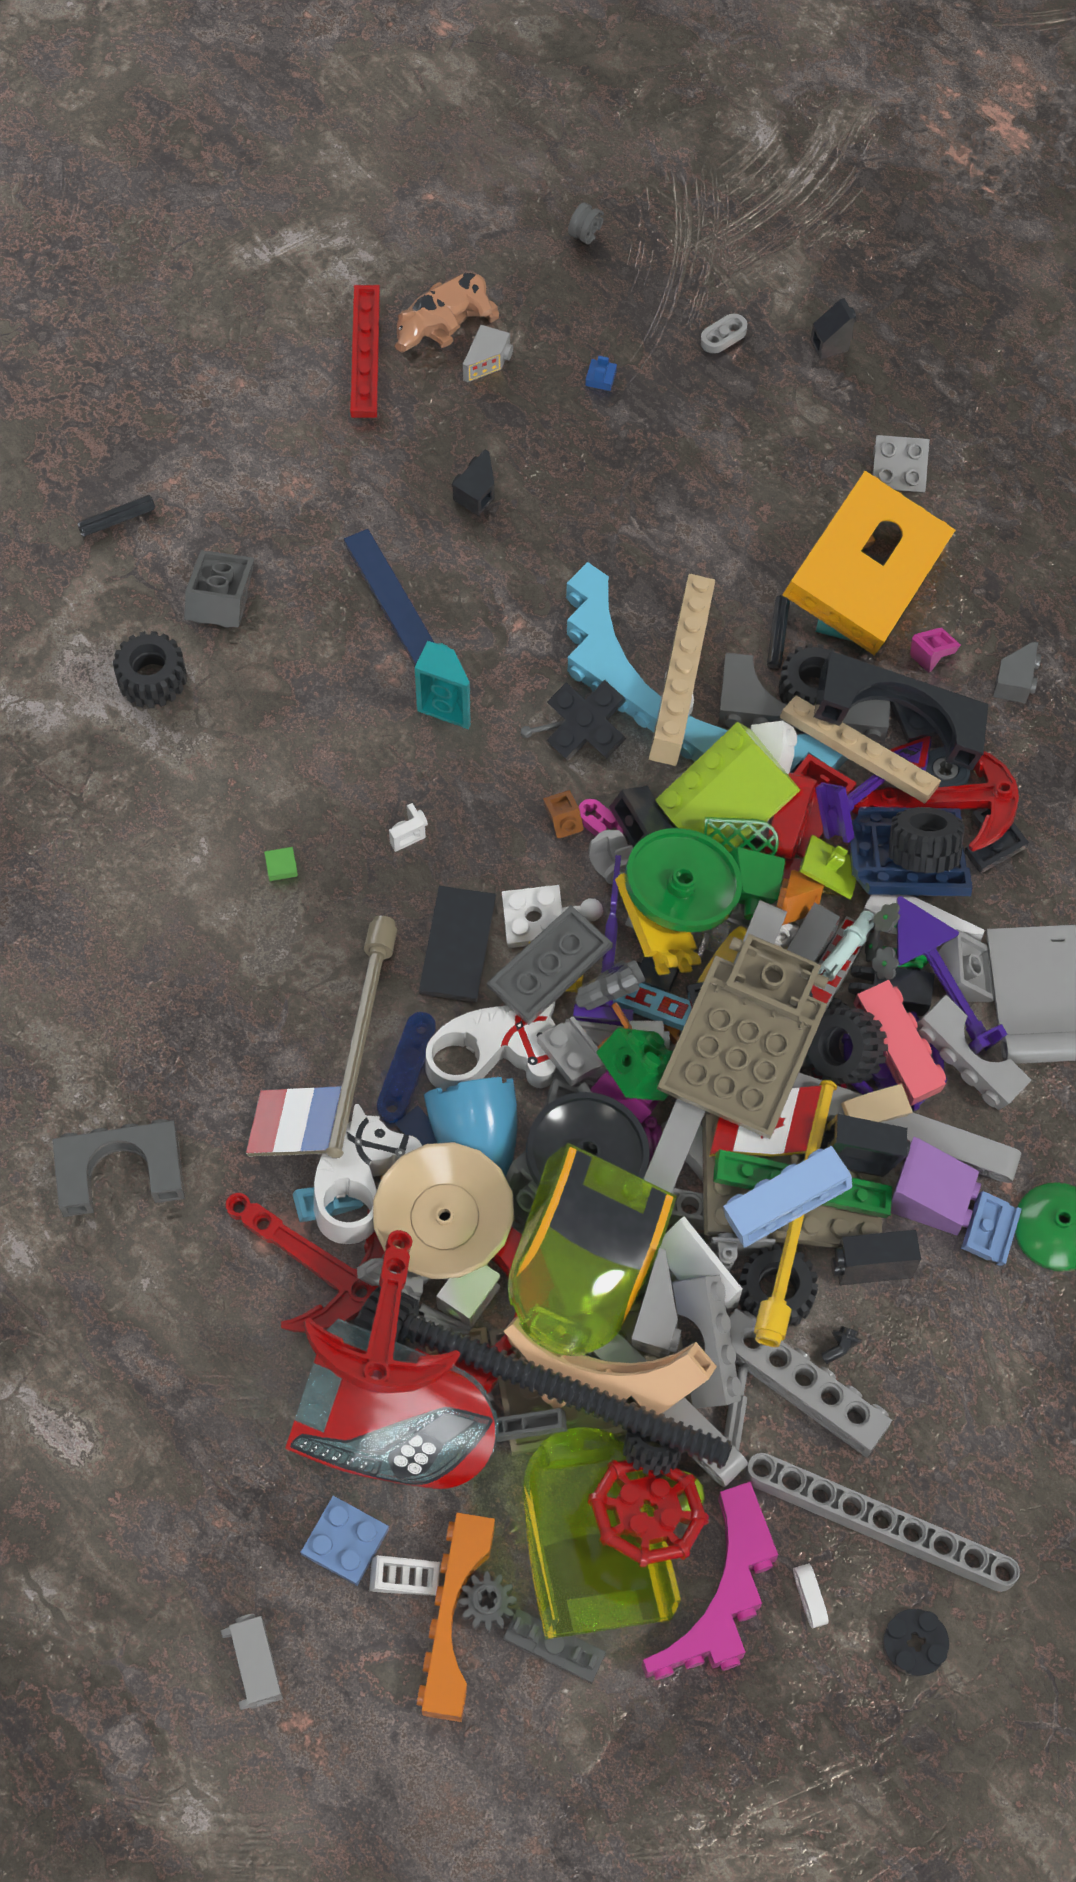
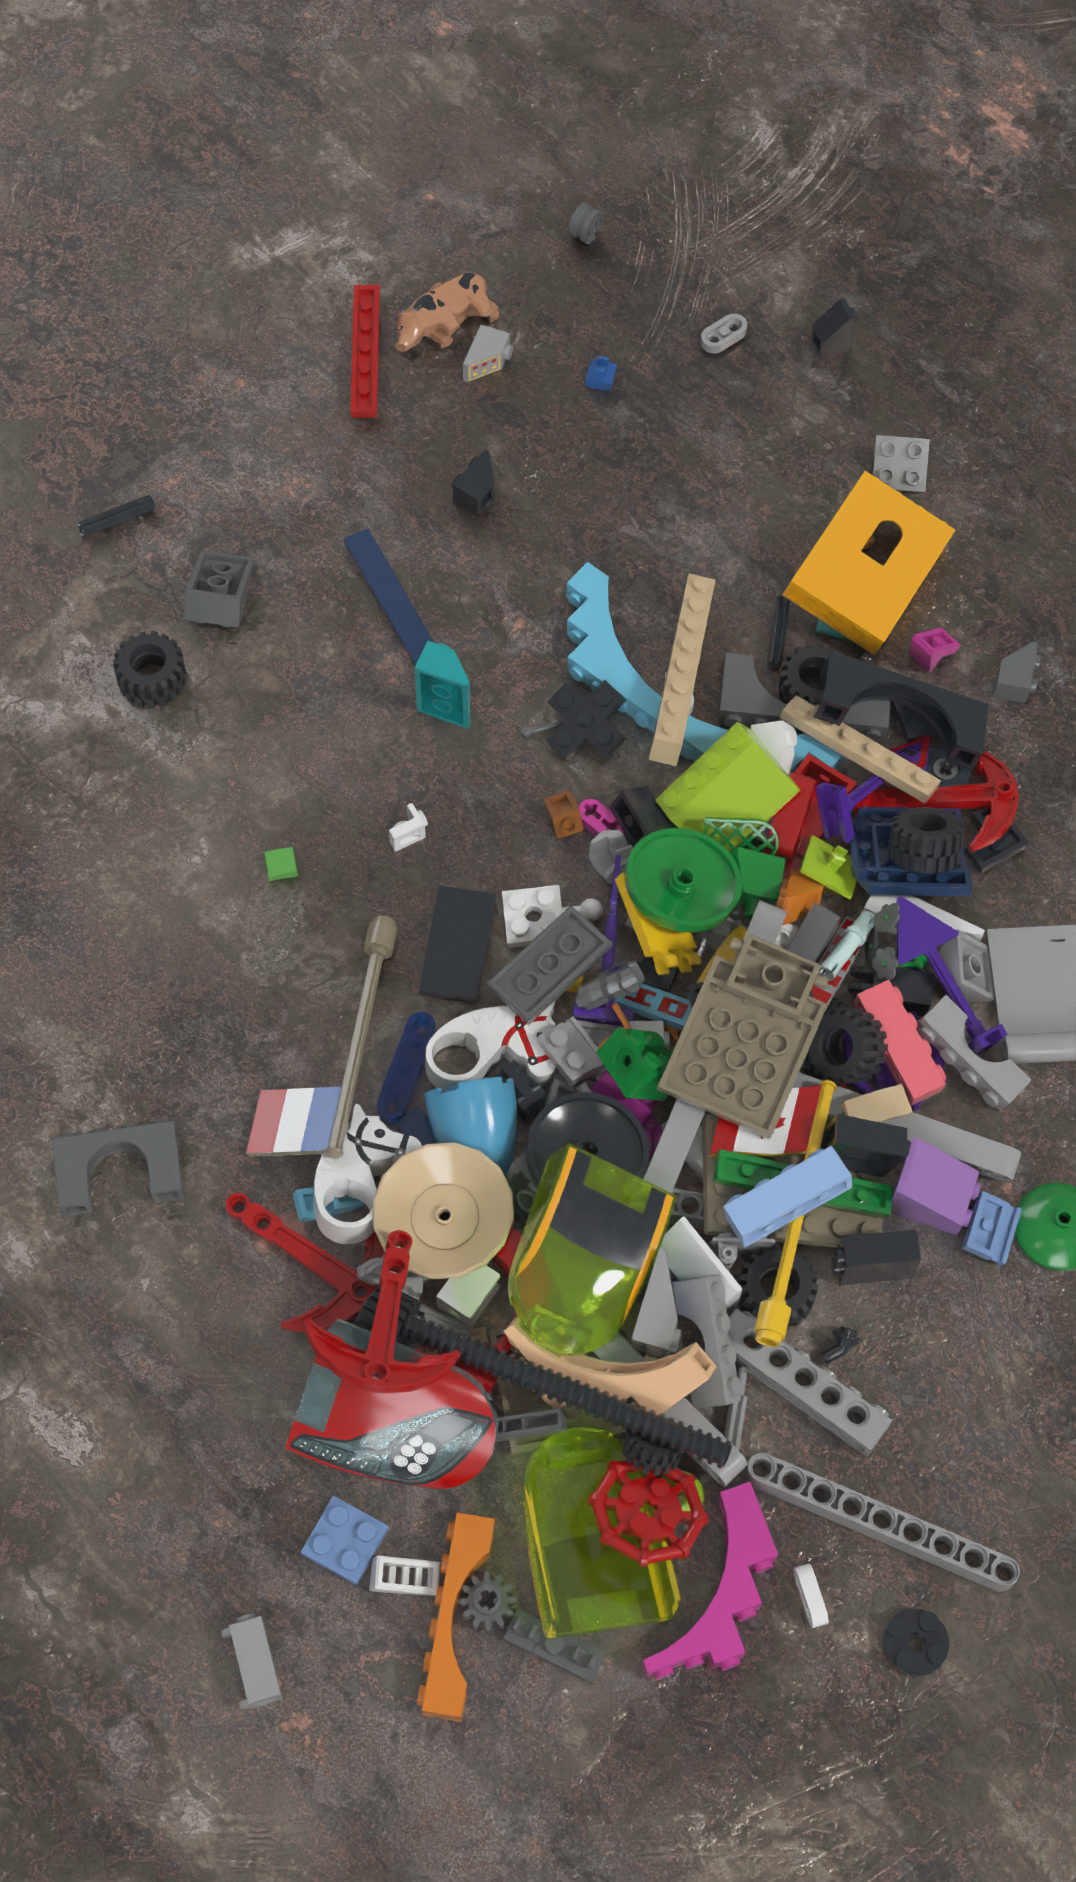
(529, 1096): none -> black piece

